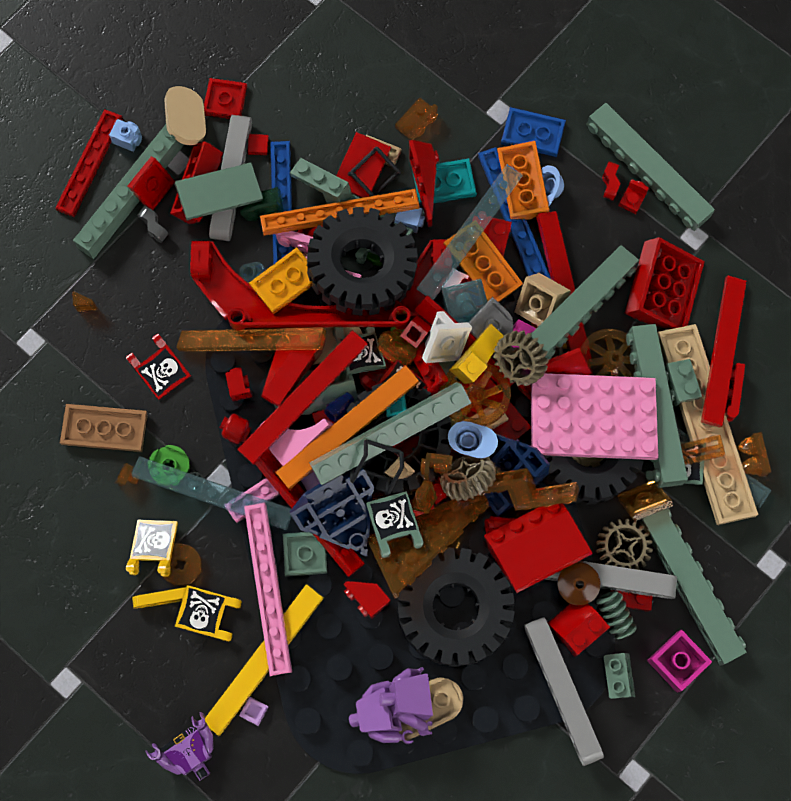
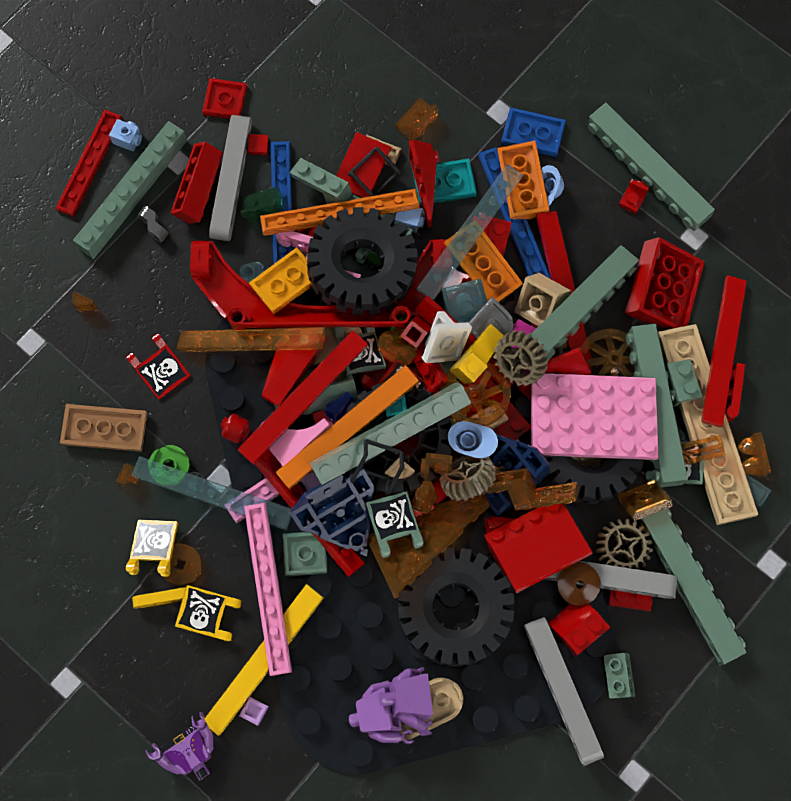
(151, 183): red tile -> none
(185, 115): tan tile -> none
(218, 191): sand green tile -> none
(237, 384): red brick -> none
(368, 595): red slope -> none
(611, 181): red piece -> none
(617, 613): sand green piece -> none
(679, 661): dark pink brick -> none

